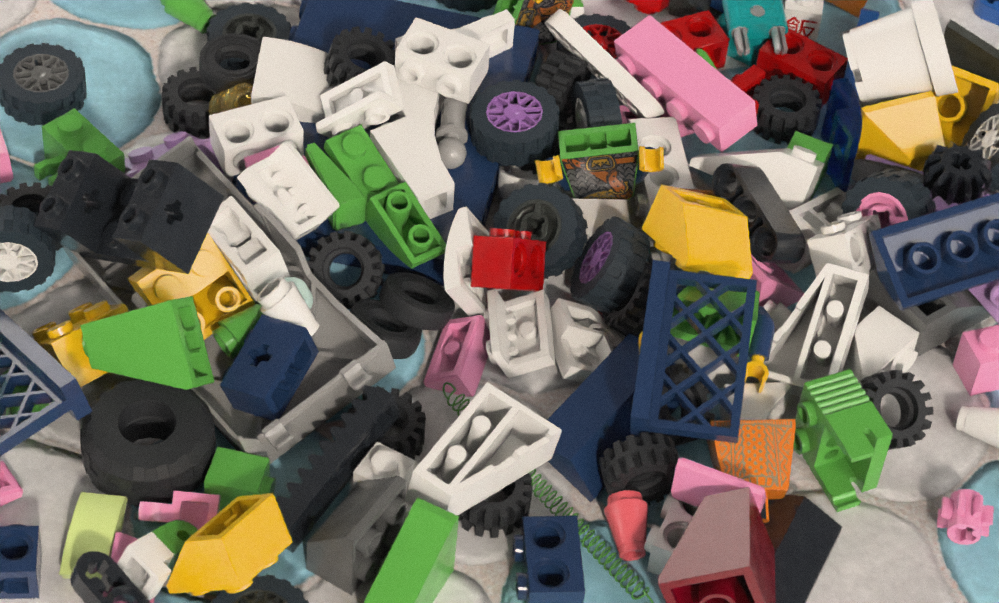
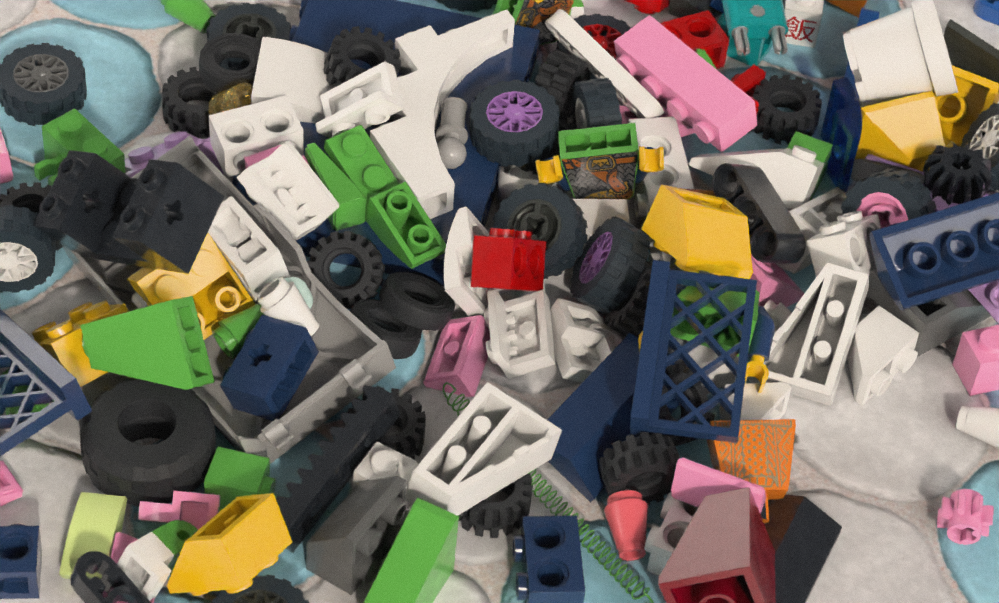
(442, 60): white brick -> none
(805, 60): red brick -> none
(841, 437): bright green piece -> none
(910, 401): black tyre -> none

